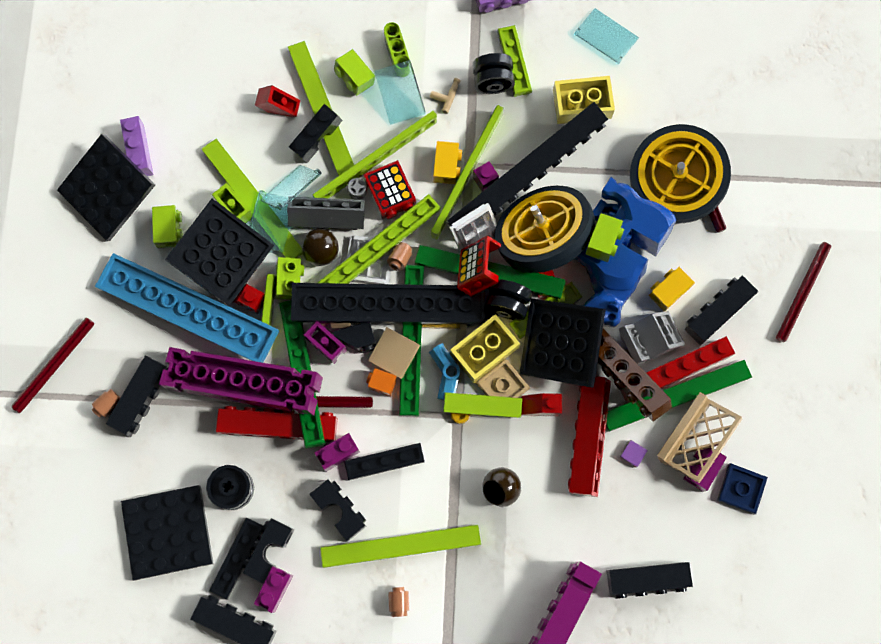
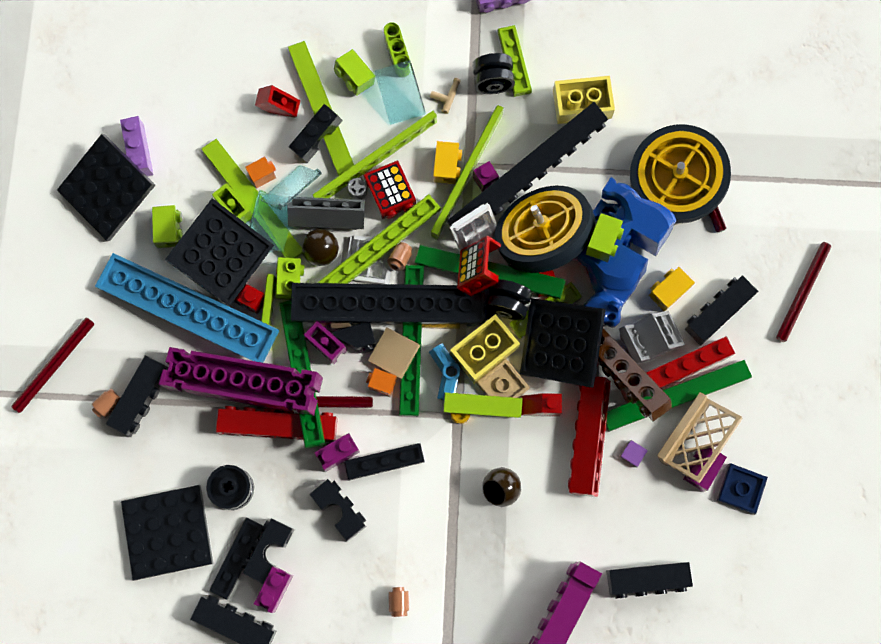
(261, 172): none -> orange brick
(400, 546): lime tile -> none
(606, 35): clear light blue piece -> none

